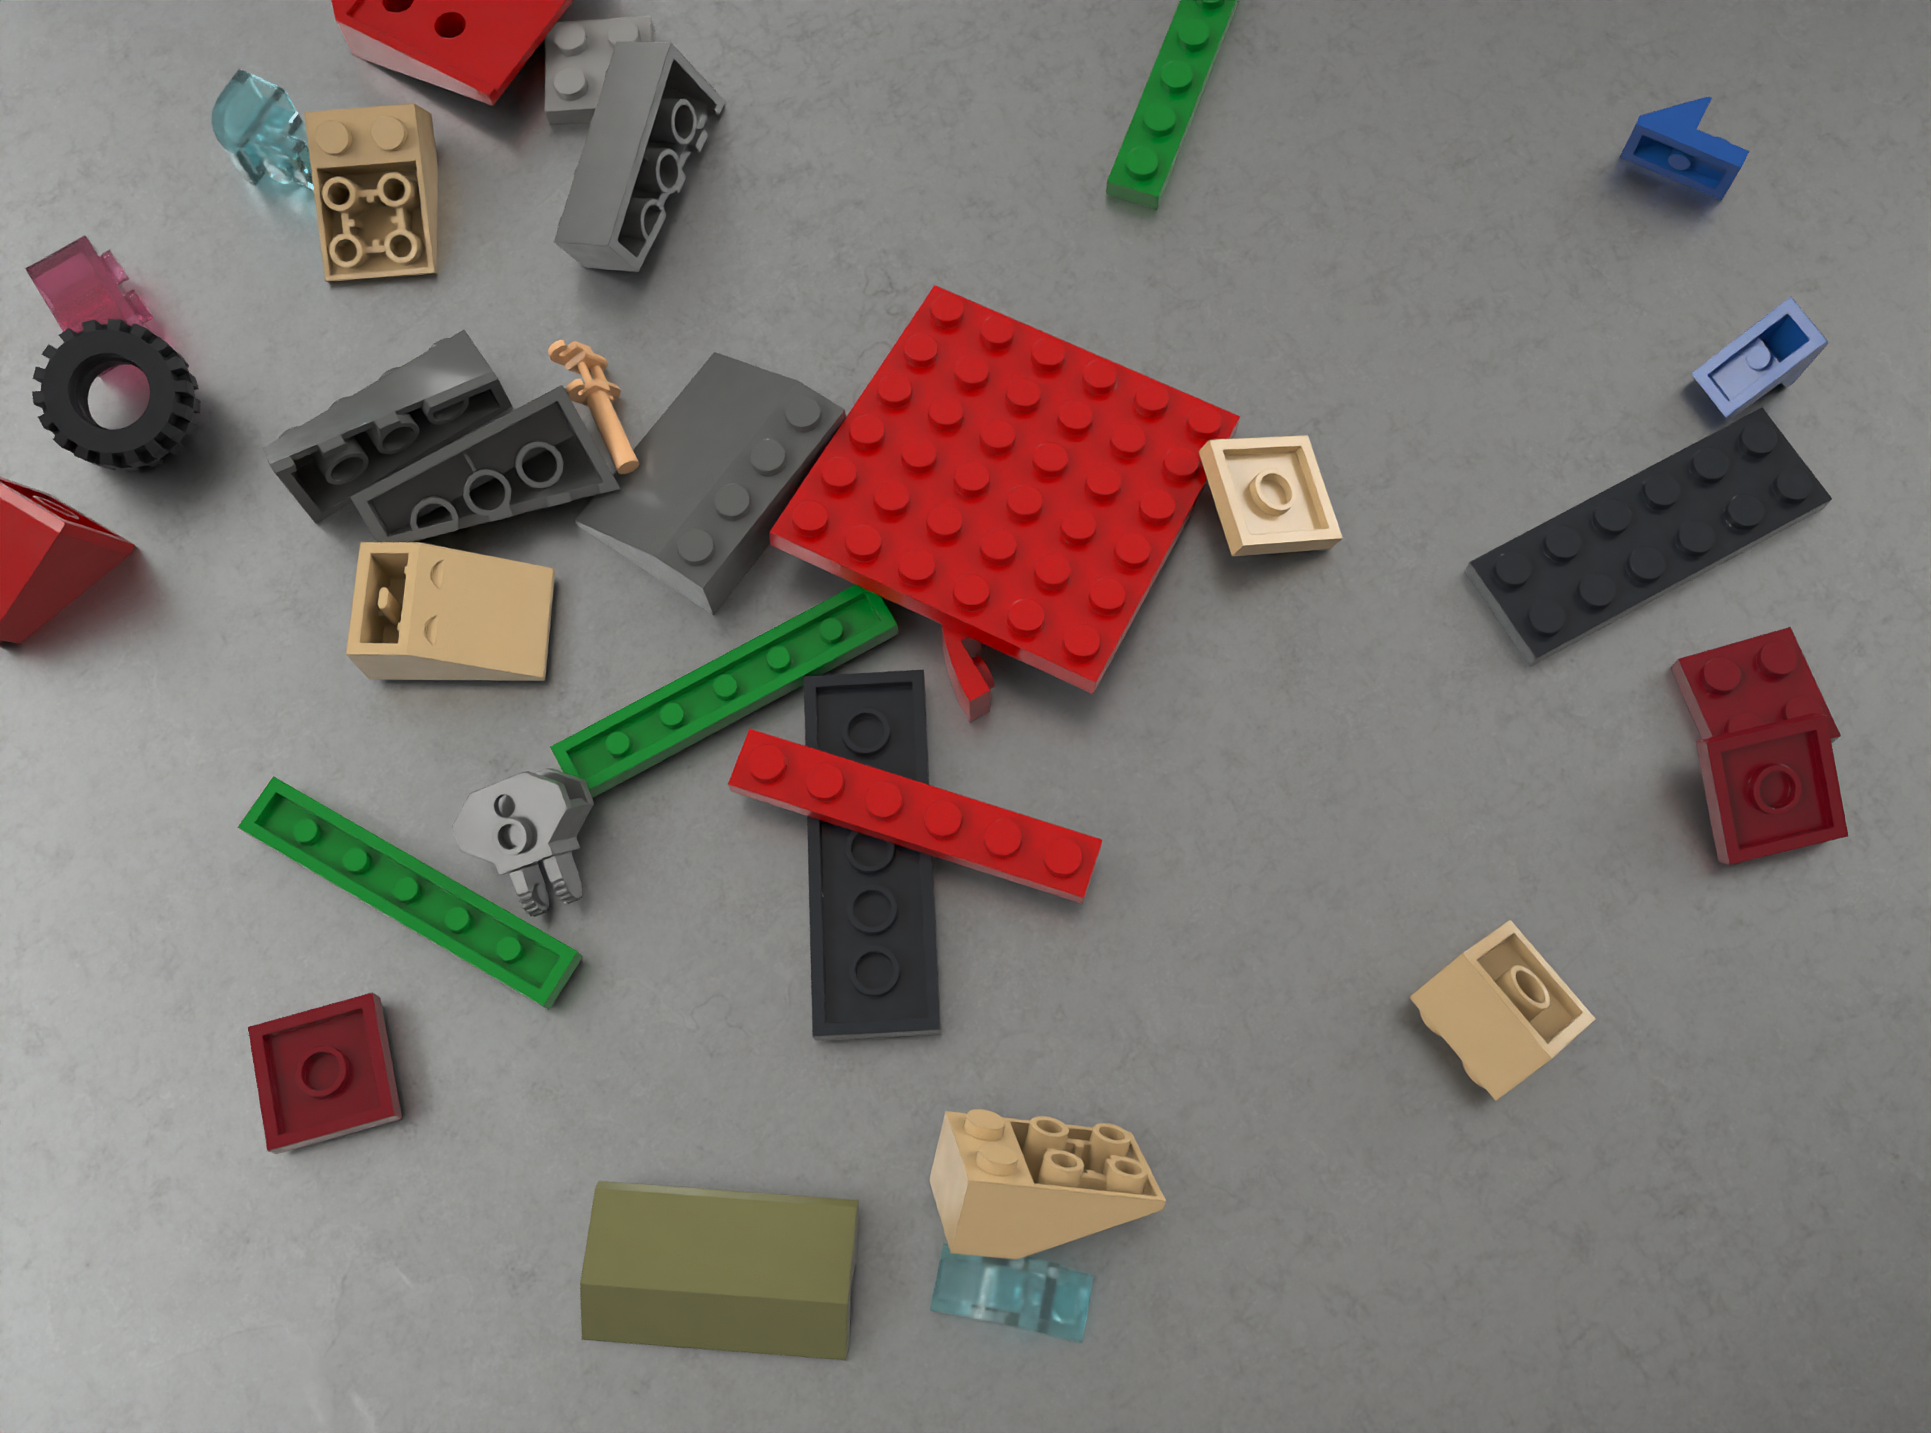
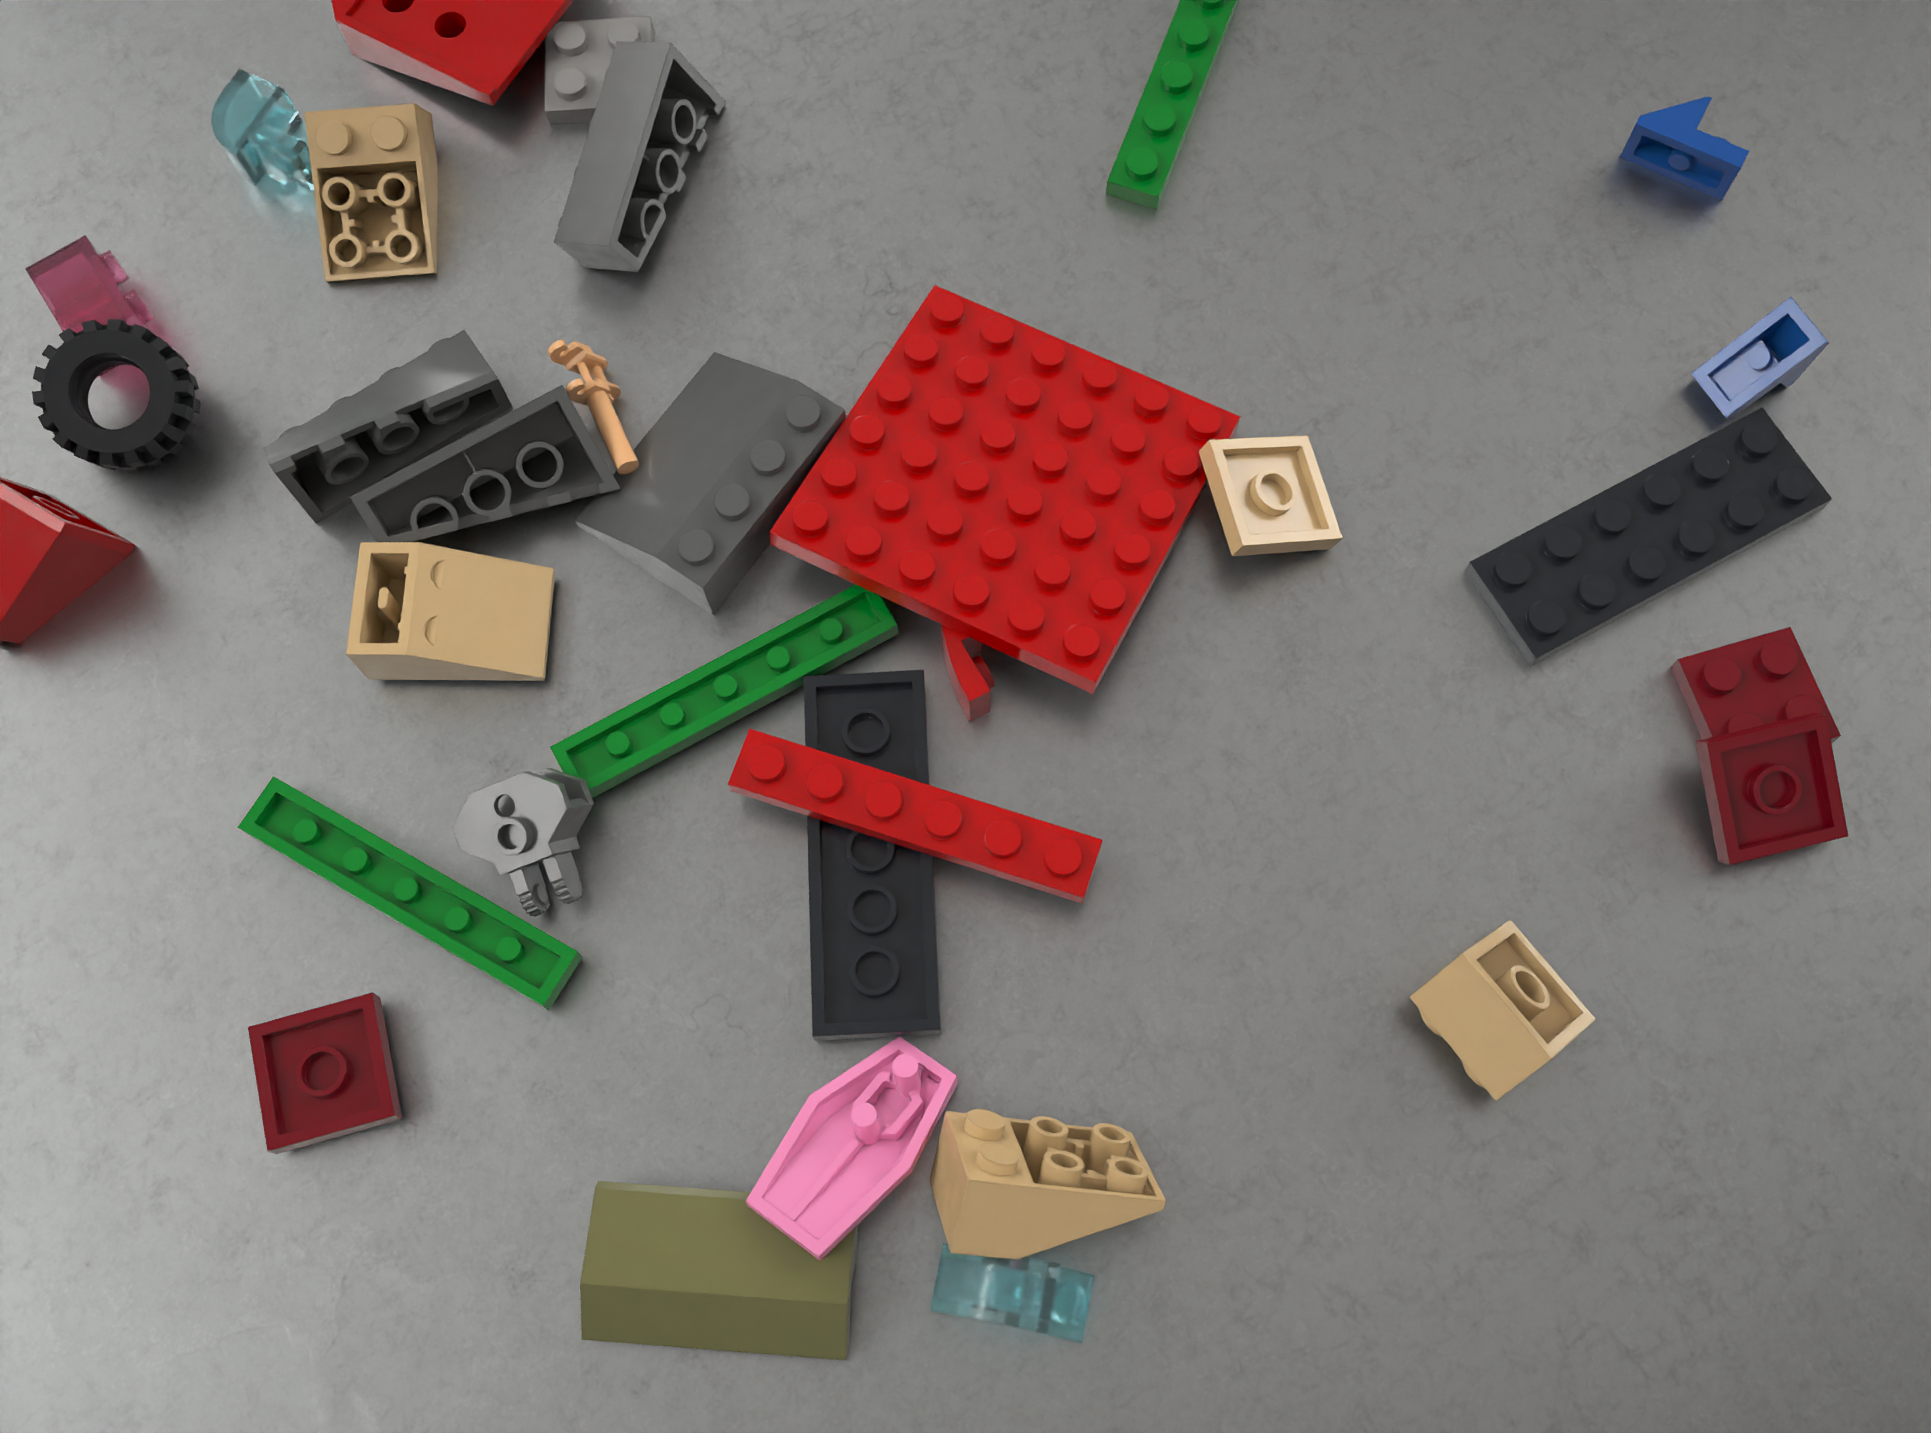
(852, 1145): none -> bright pink piece

